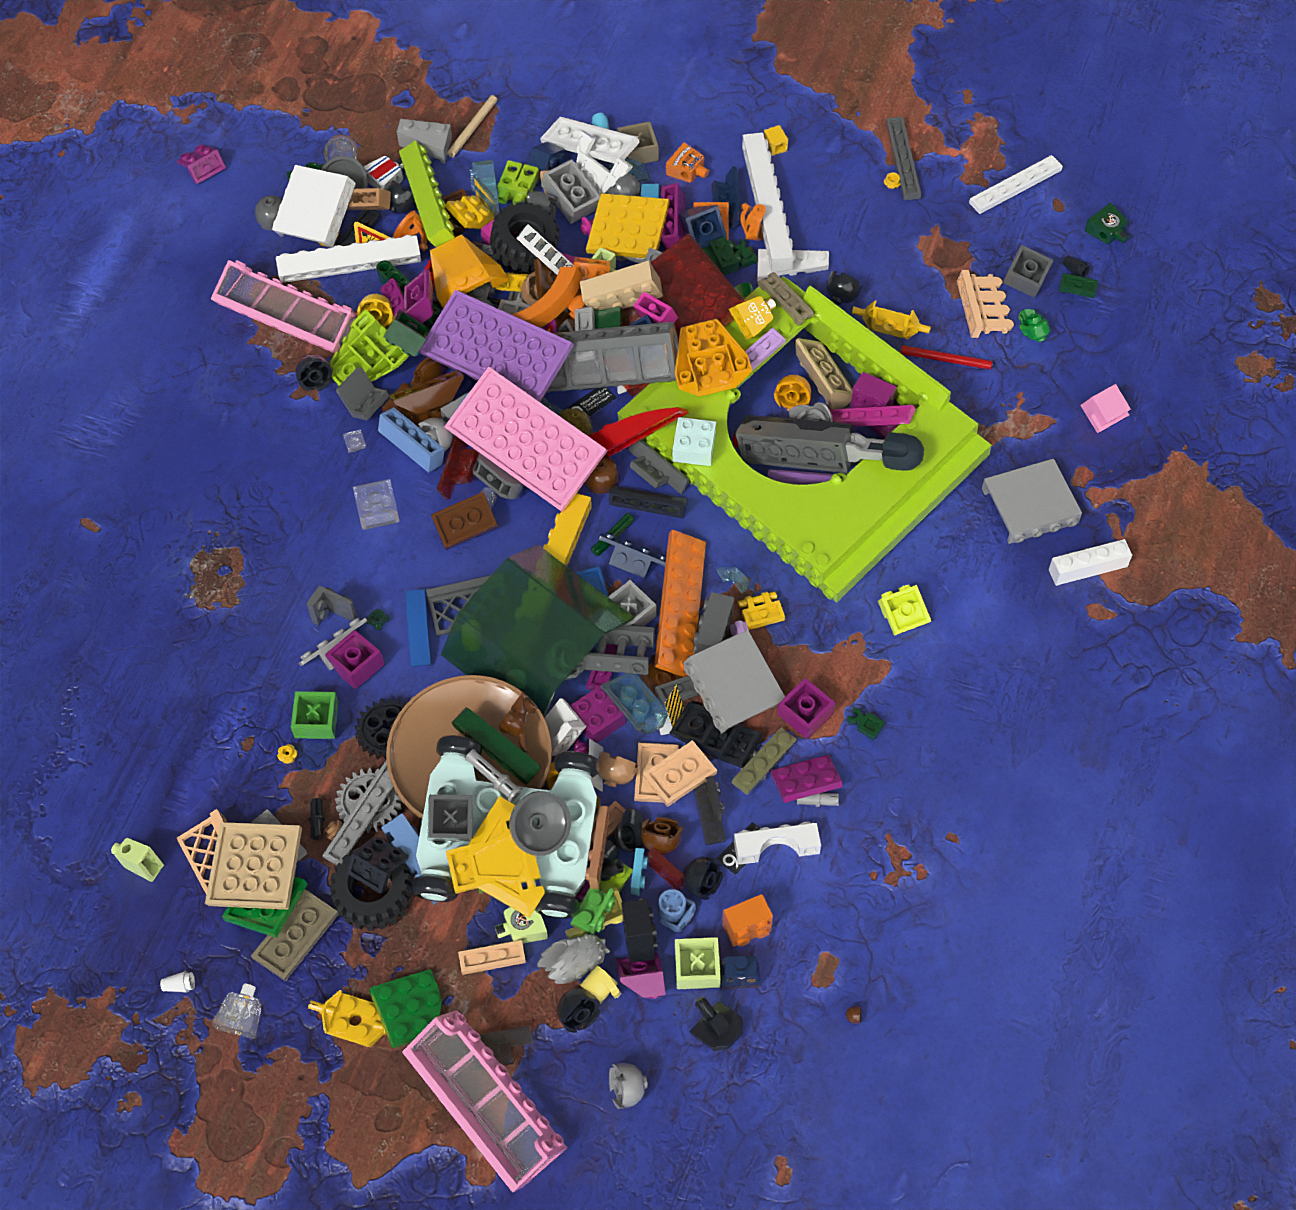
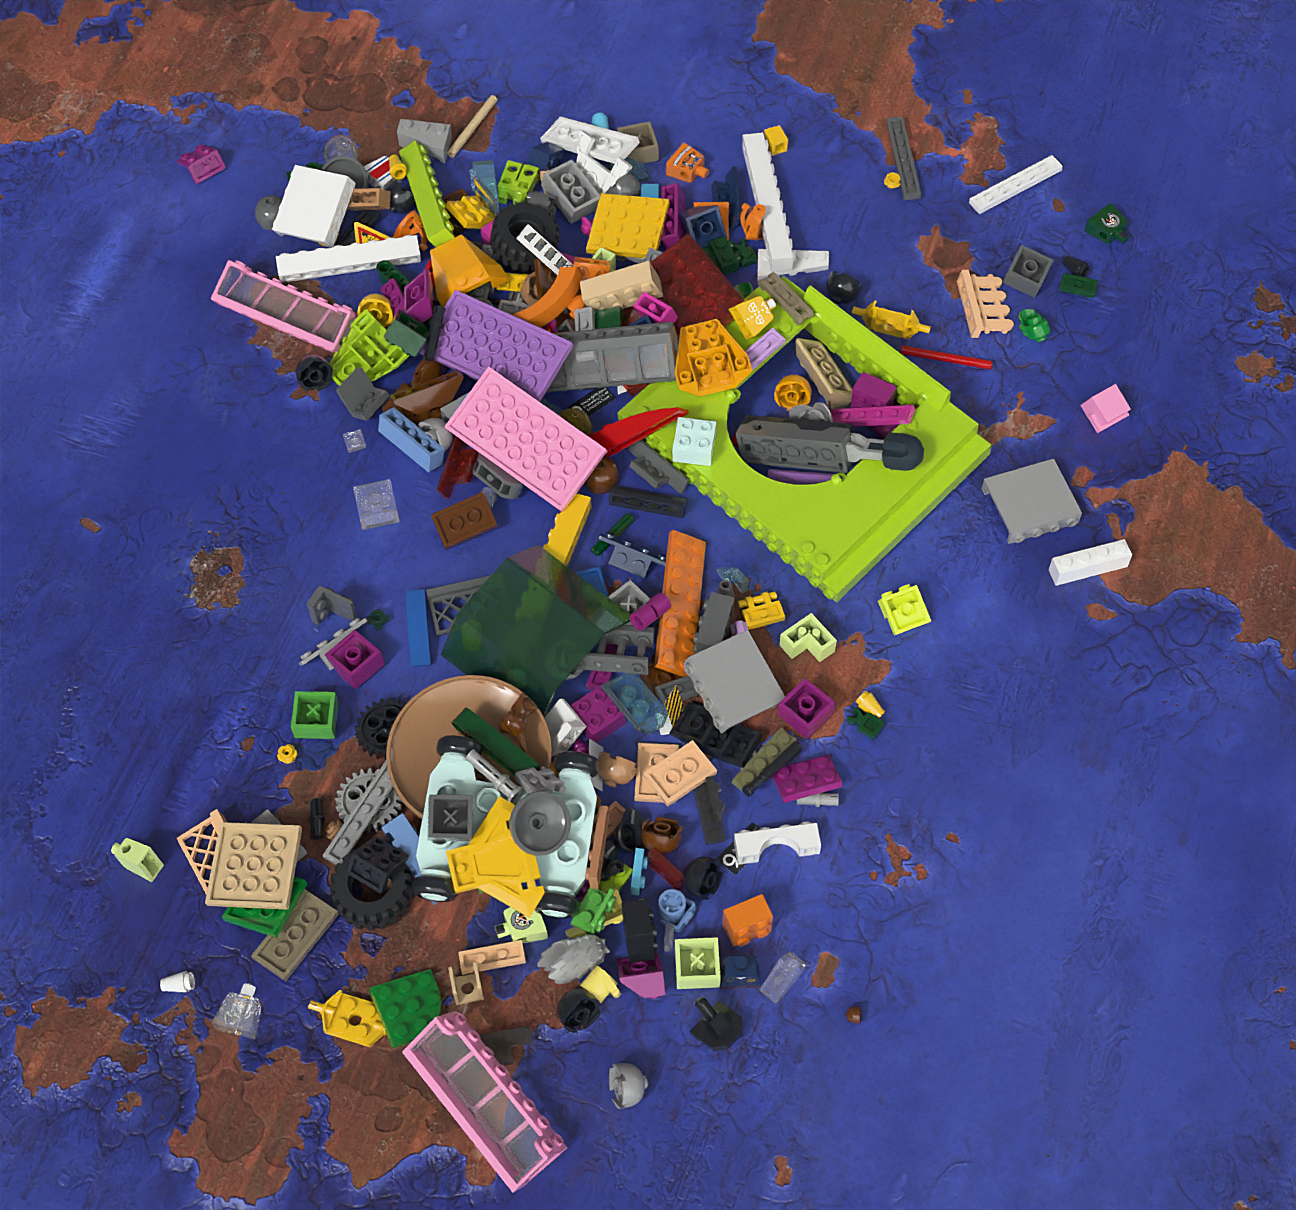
(397, 168): none -> yellow cone
(436, 325): none -> black pin
(458, 982): none -> tan piece
(539, 780): none -> light grey plate
(650, 611): none -> magenta pin
(669, 937): none -> clear tile
(725, 588): none -> flat silver cone
(778, 763): none -> black piece
(782, 977): none -> clear slope
(808, 635): none -> yellowish green brick
(868, 703): none -> yellow cone

